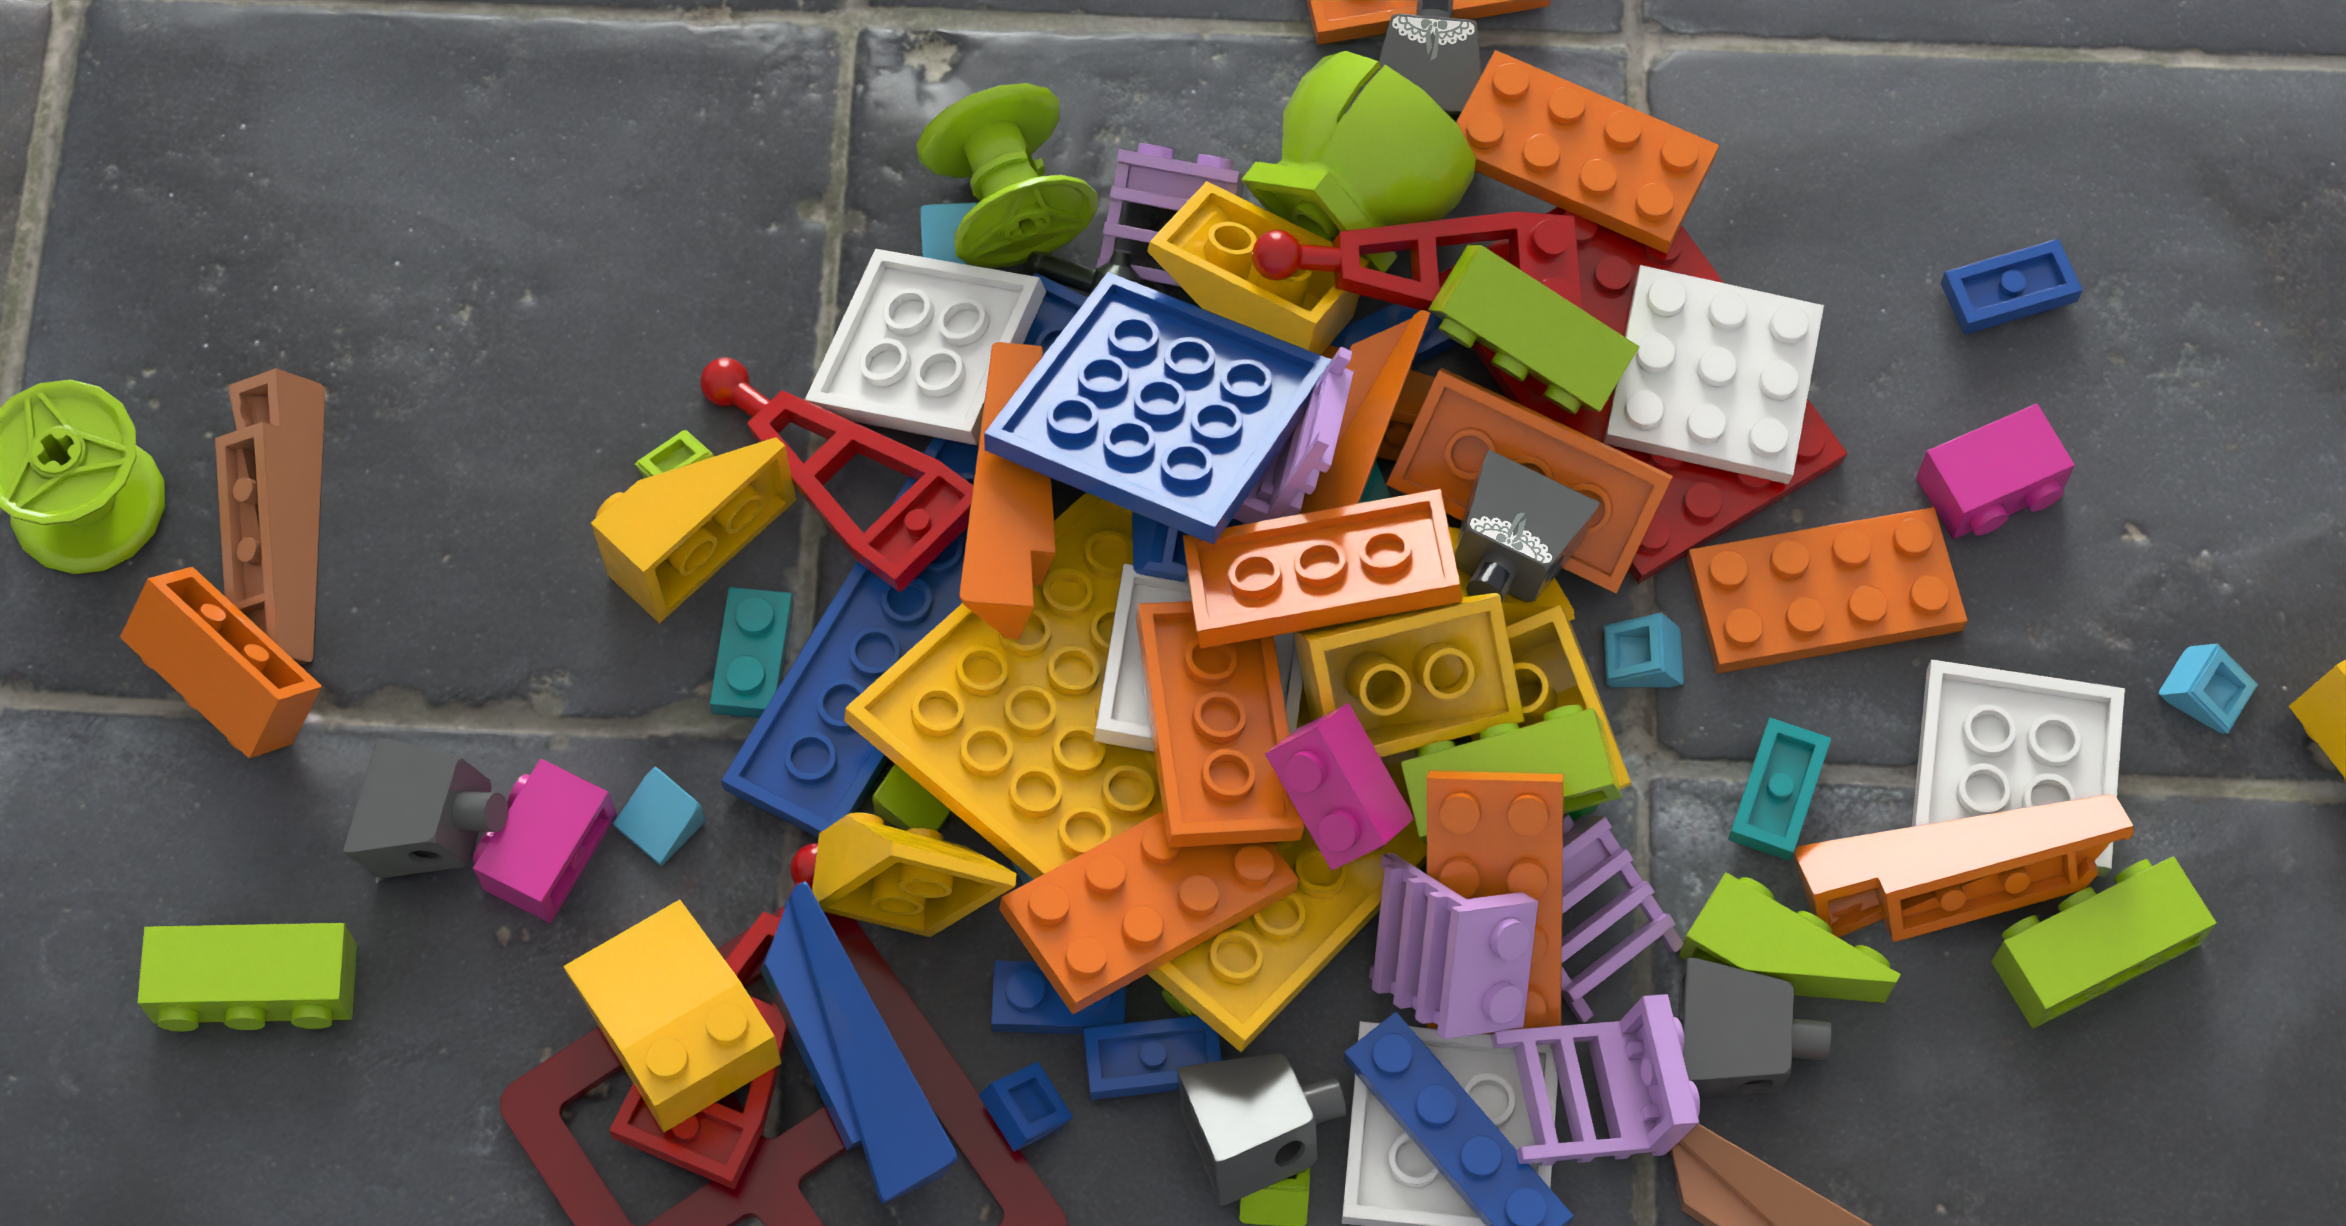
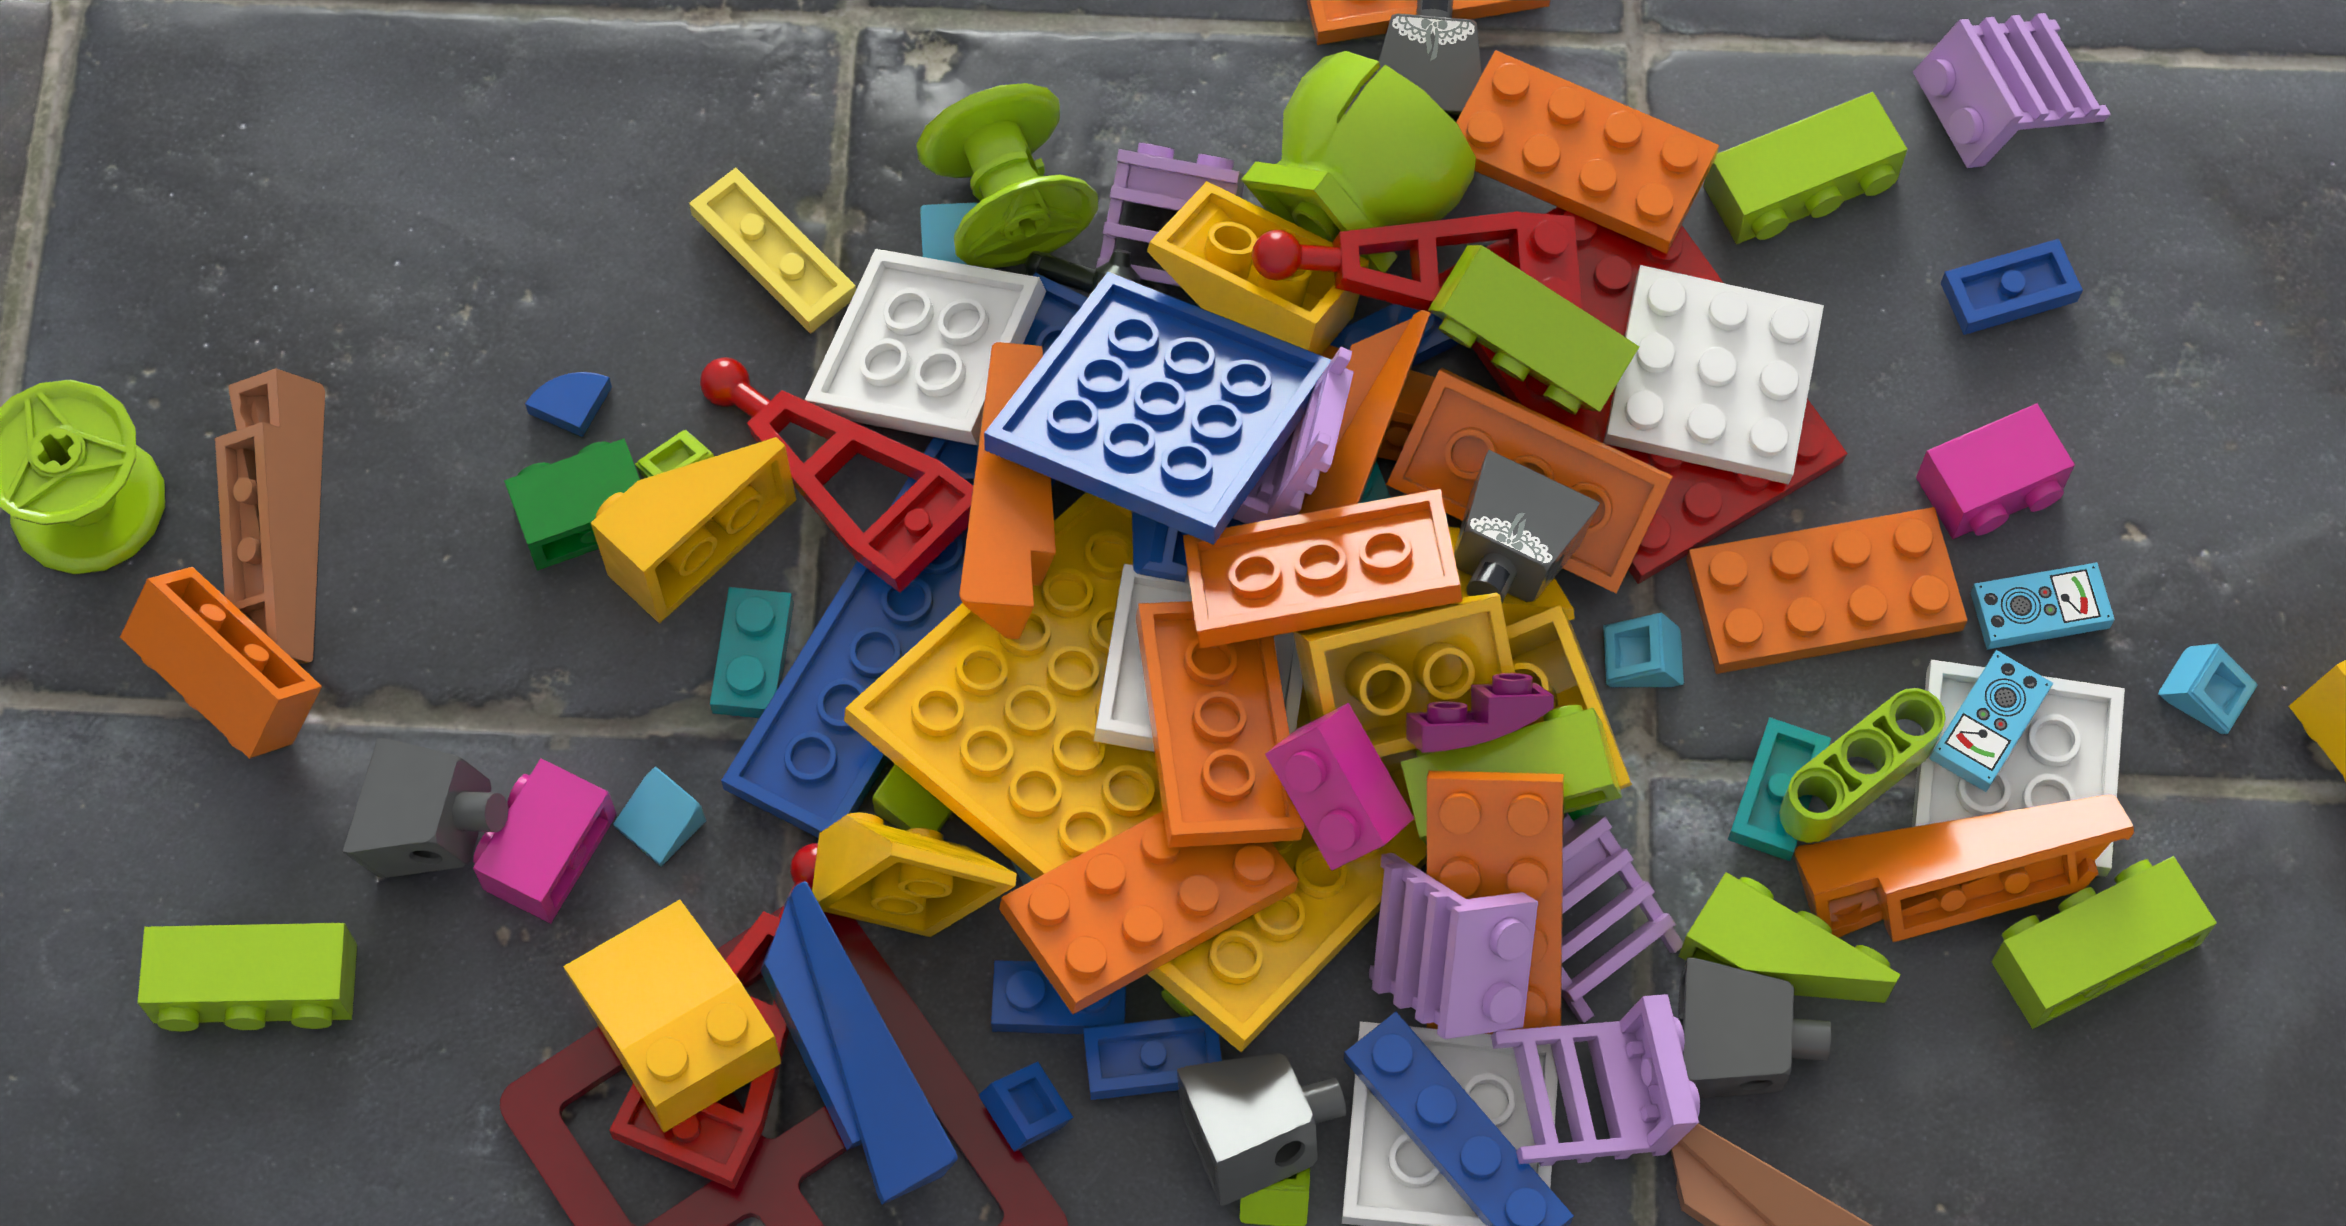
(563, 497): none -> green brick
(570, 400): none -> blue tile
(773, 250): none -> light yellow plate
(1495, 712): none -> magenta slope
(1805, 169): none -> lime brick
(1874, 739): none -> lime beam
(1991, 721): none -> medium azure tile
(2003, 80): none -> lavender plate
(2042, 606): none -> medium azure tile

